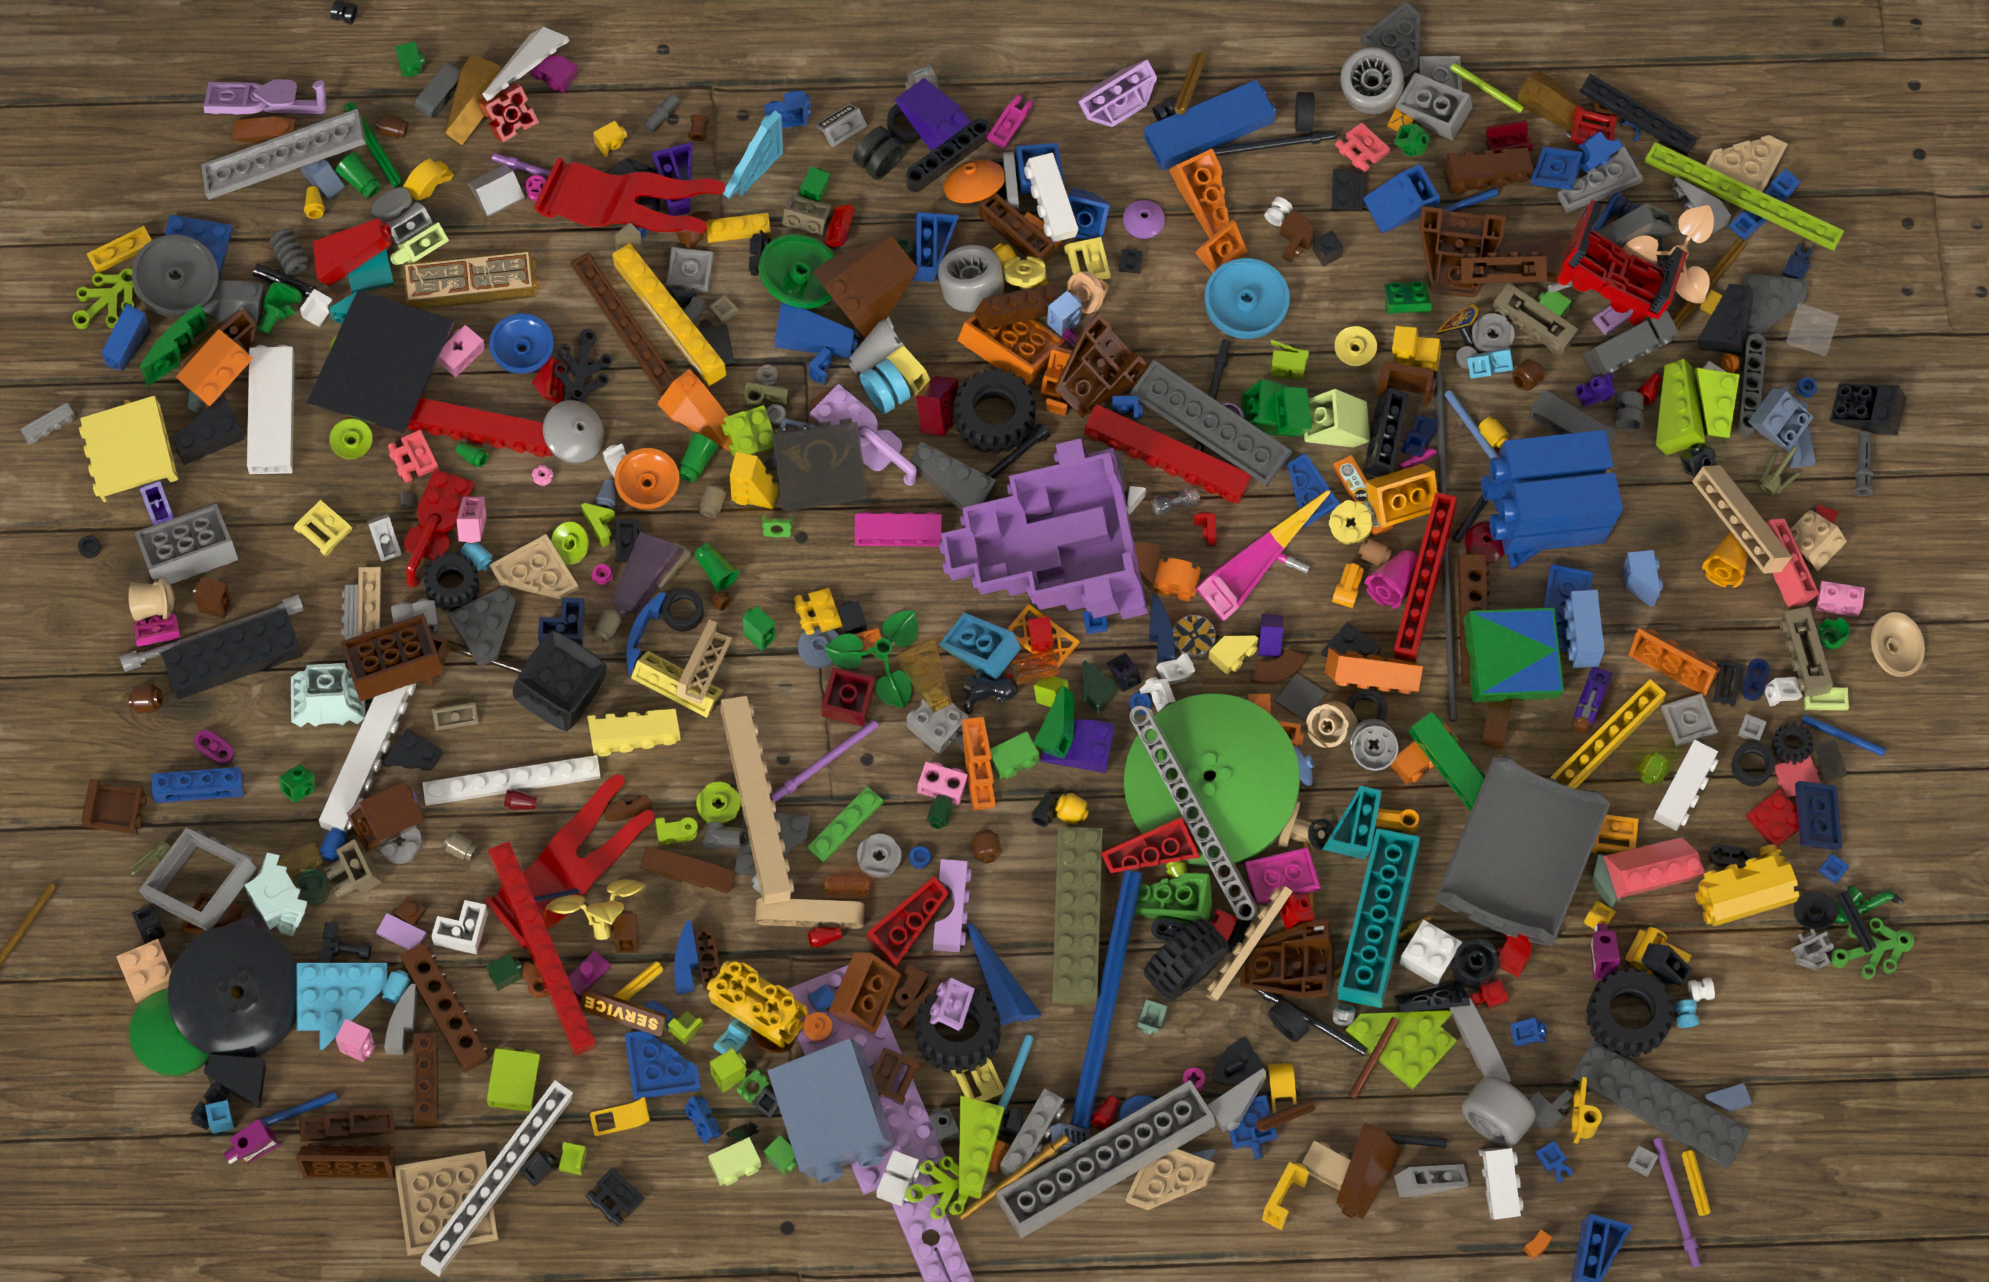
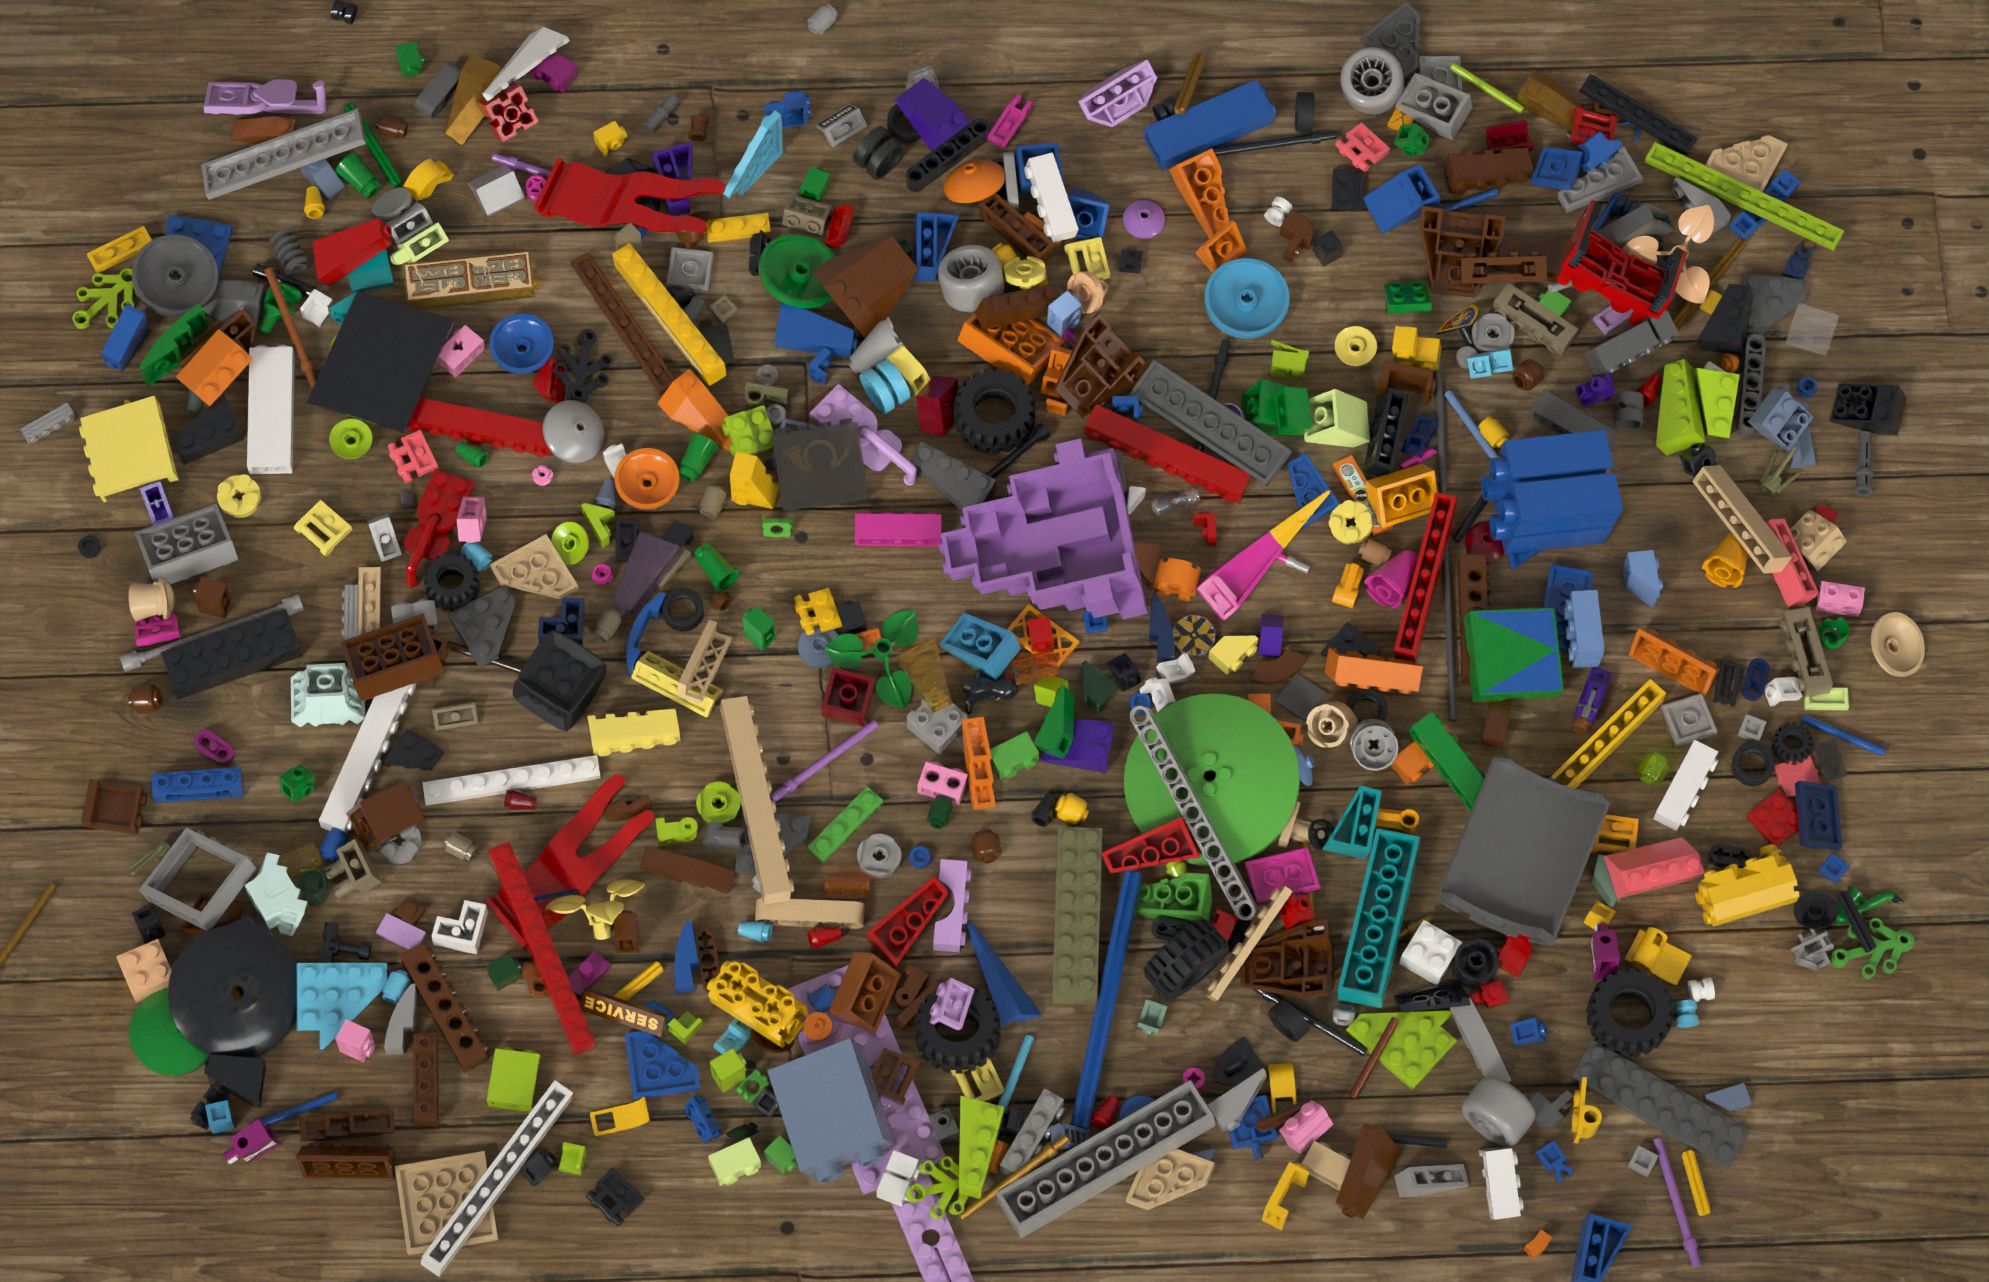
(249, 501): none -> light yellow plate
(306, 366): none -> dark orange bar
(678, 534): none -> black panel
(757, 931): none -> medium azure cone
(822, 19): none -> light grey brick
(1306, 1126): none -> bright pink brick
(1666, 964): black brick -> none

